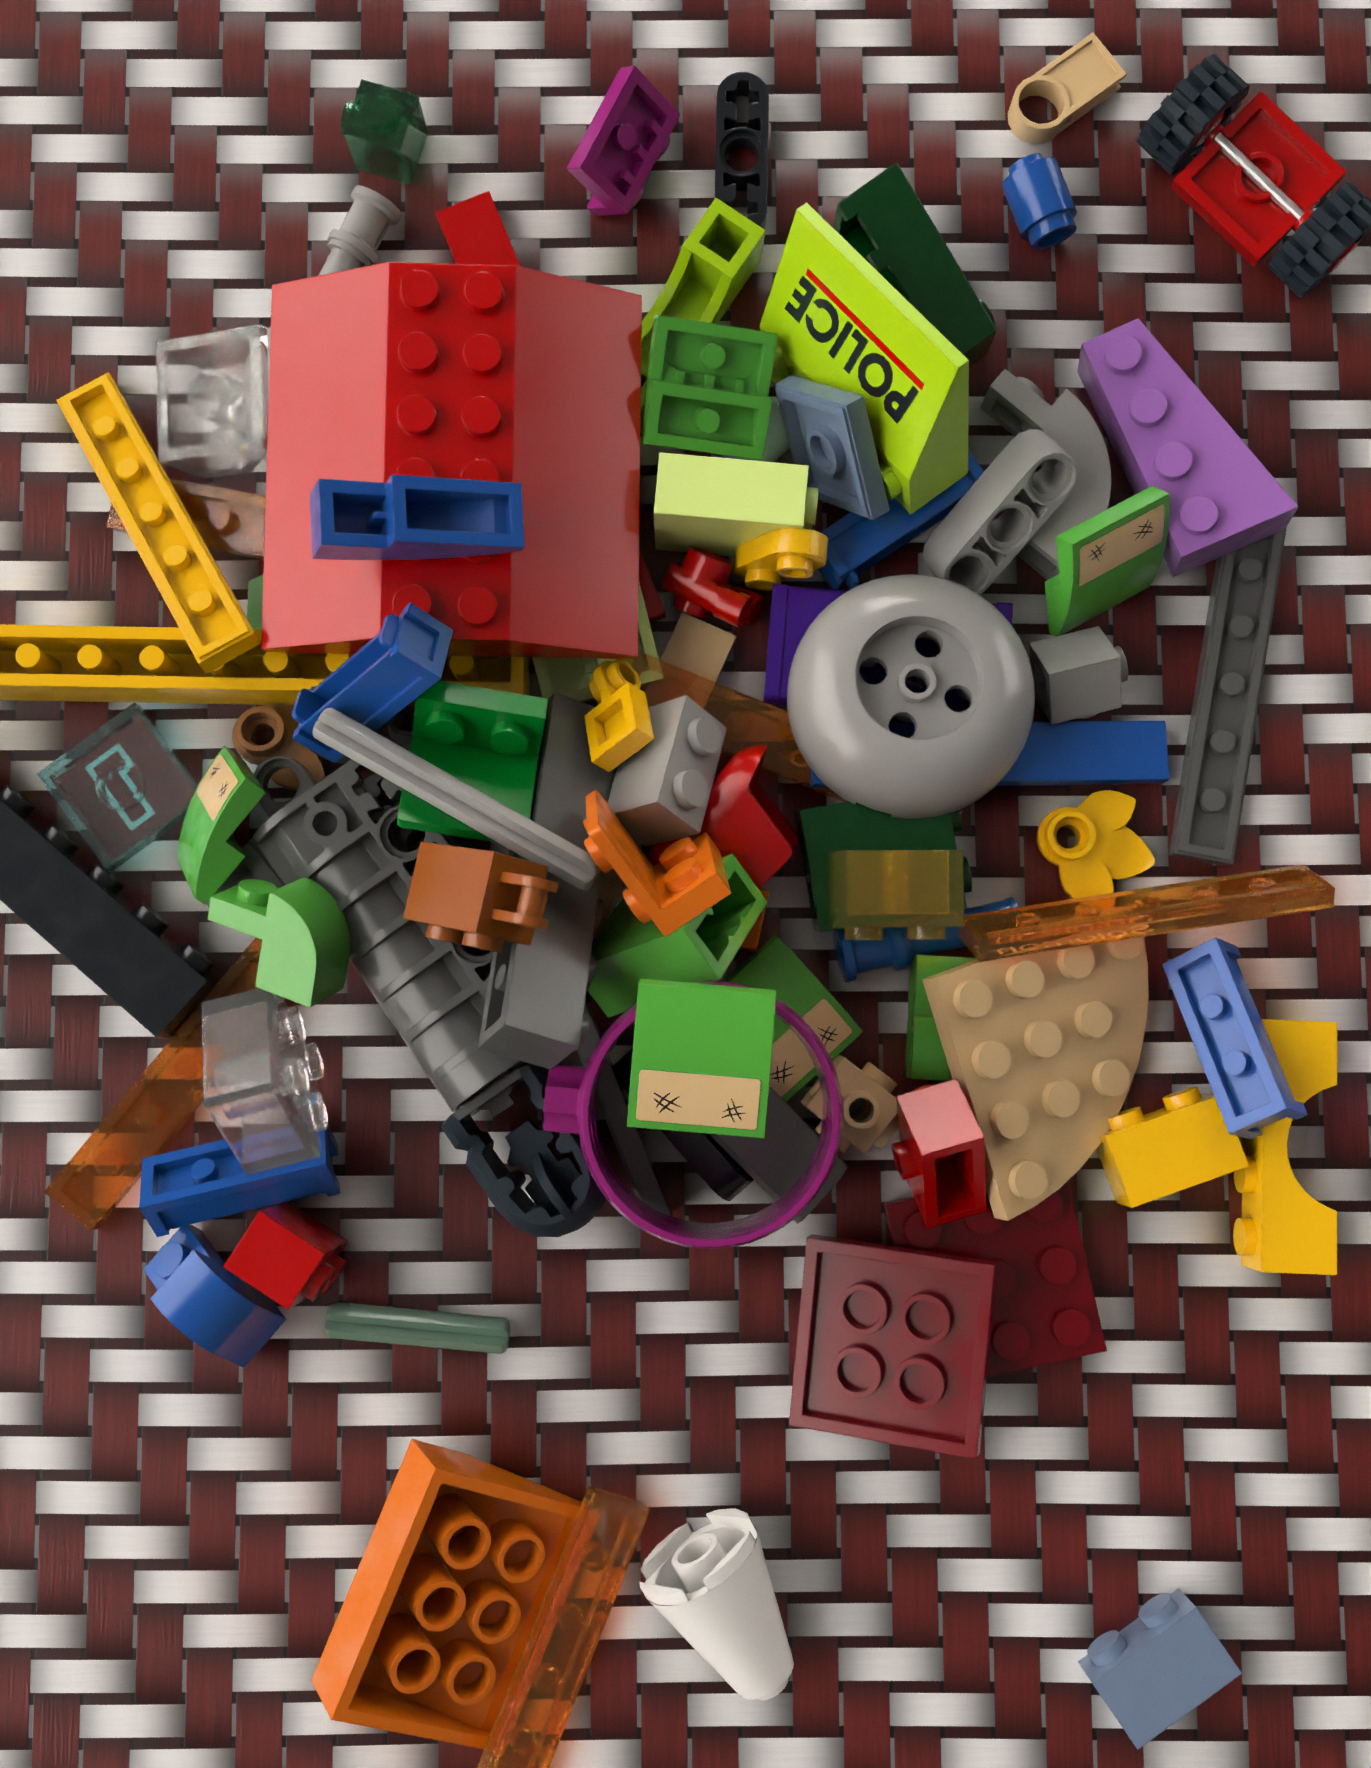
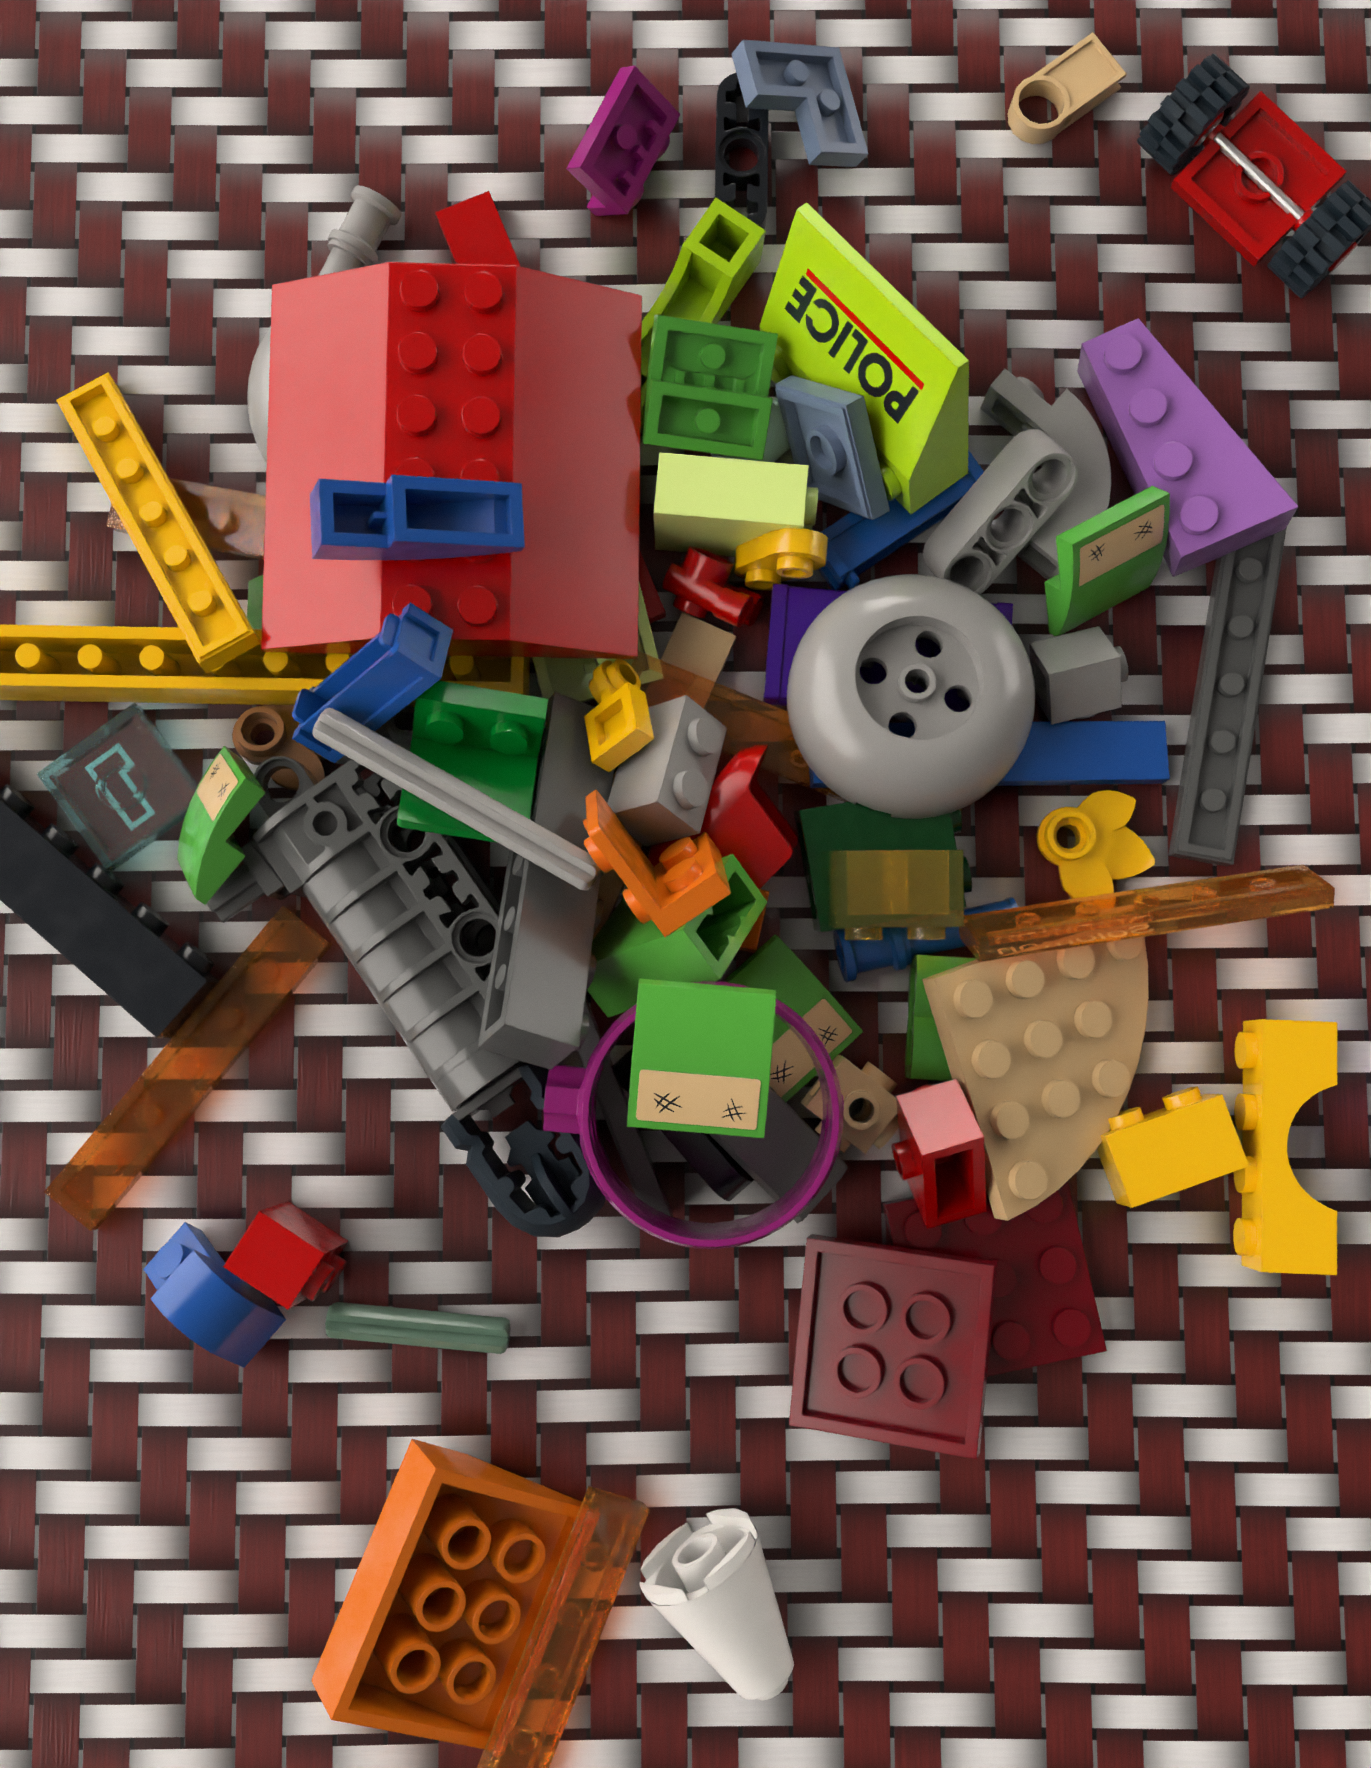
(211, 1183): blue container -> none
(213, 401): clear slope -> none
(262, 1080): clear brick -> none
(300, 932): bright green brick -> none
(385, 131): clear green brick -> none
(478, 896): dark orange brick -> none
(812, 85): none -> sand blue plate
(903, 244): dark green wedge -> none
(1040, 201): blue brick -> none
(1158, 1666): sand blue brick -> none
(1231, 1039): container -> none

